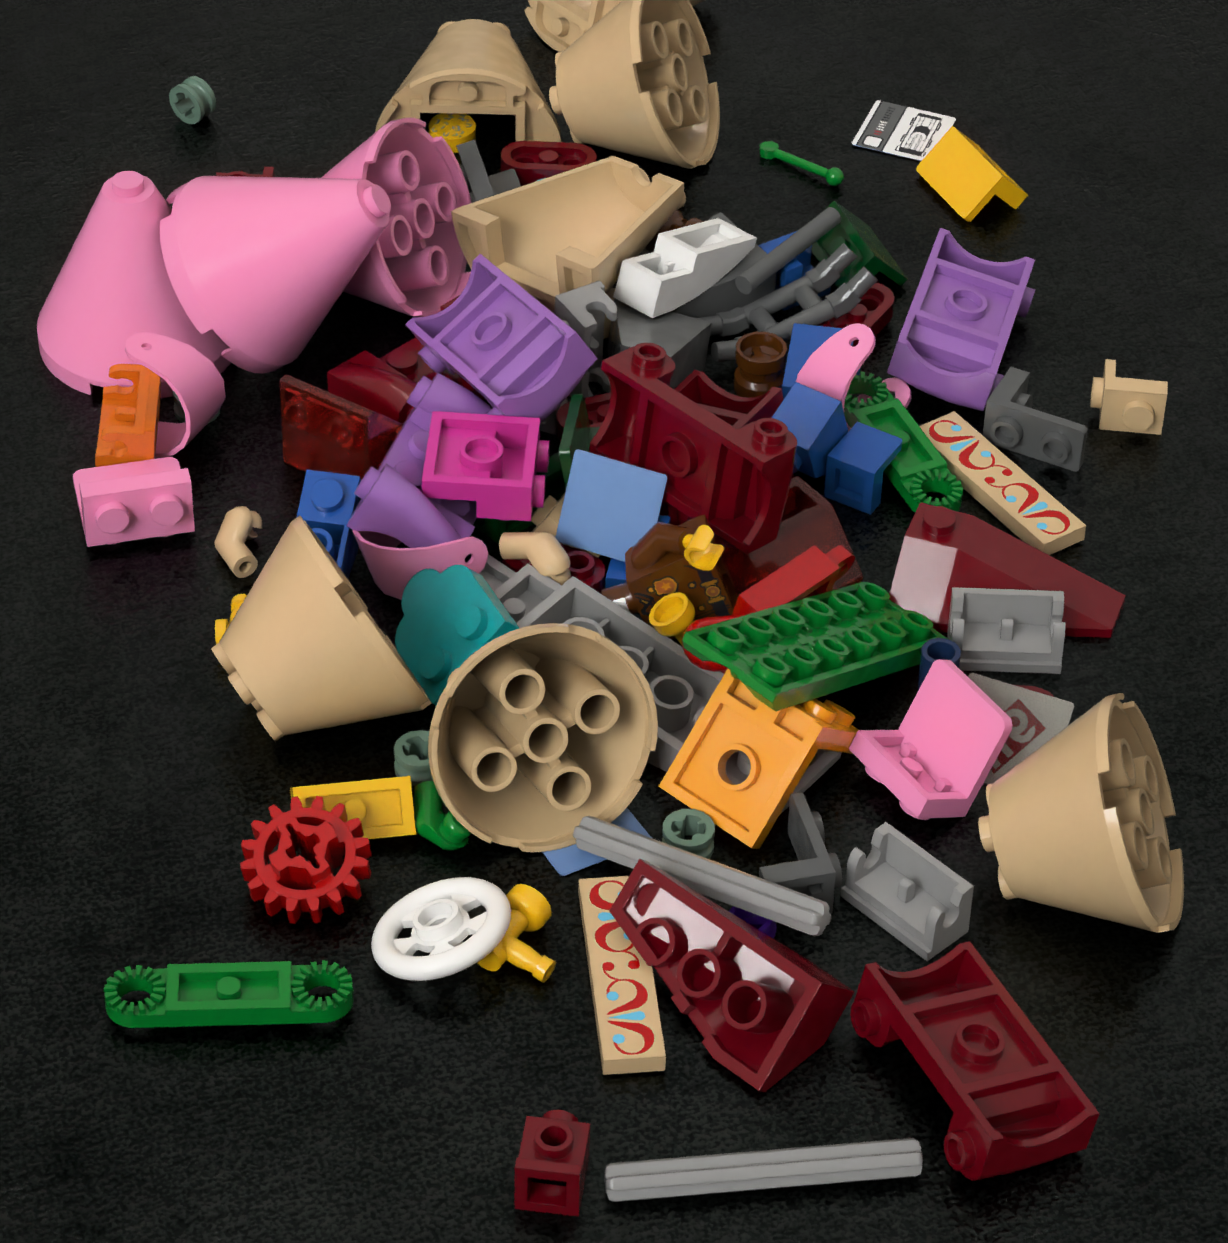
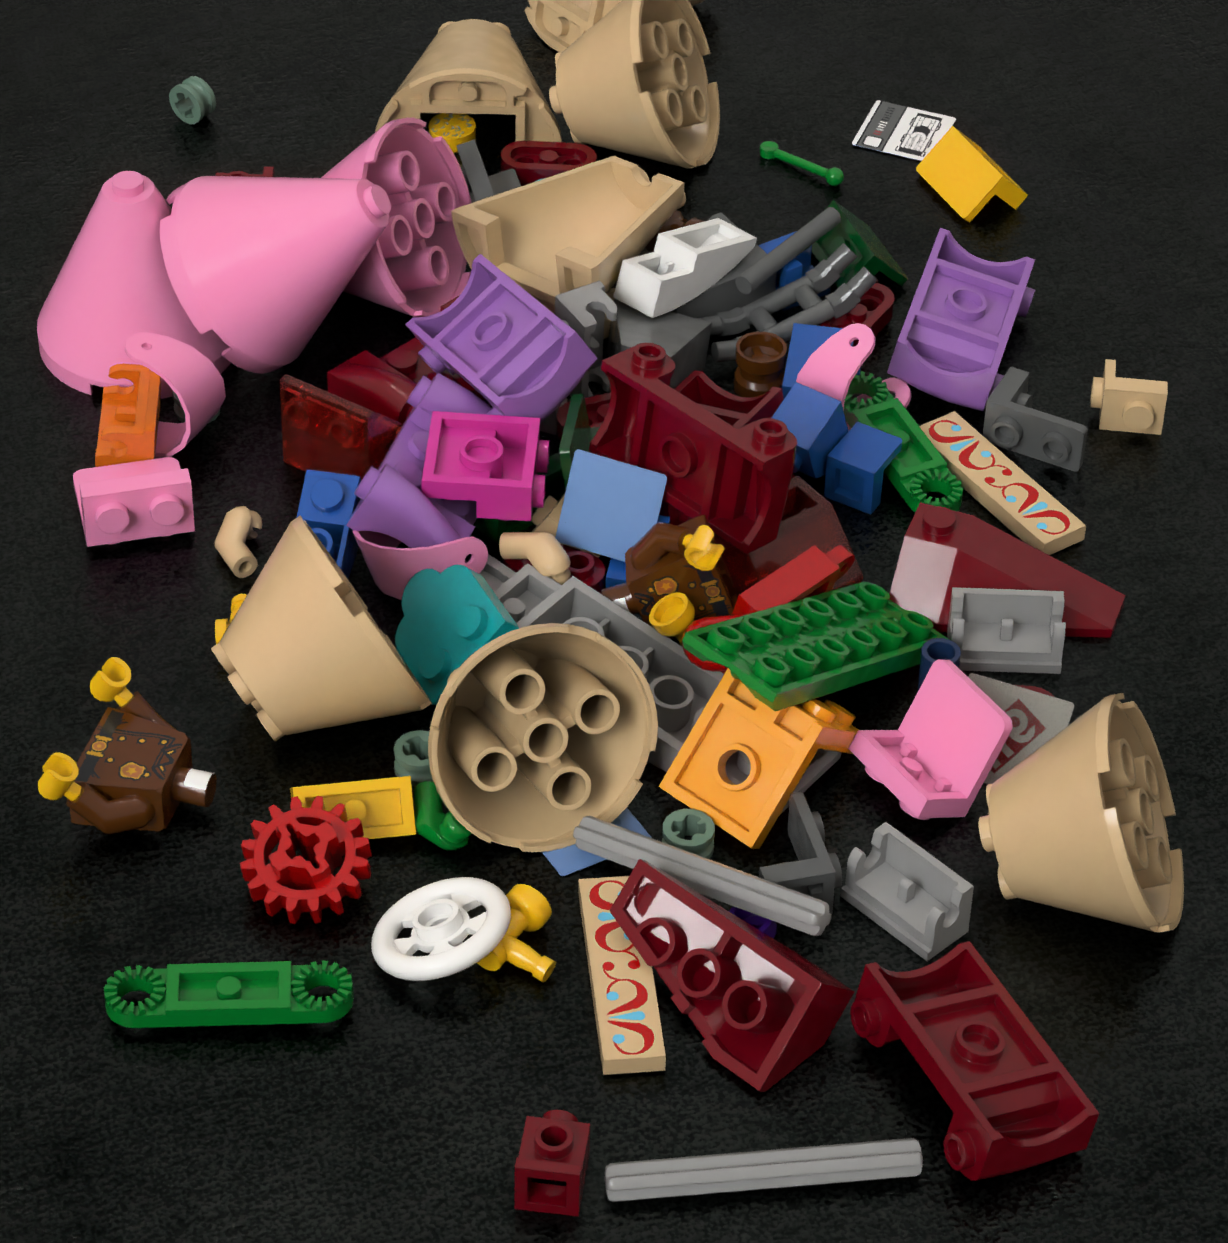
(131, 766): none -> reddish brown torso

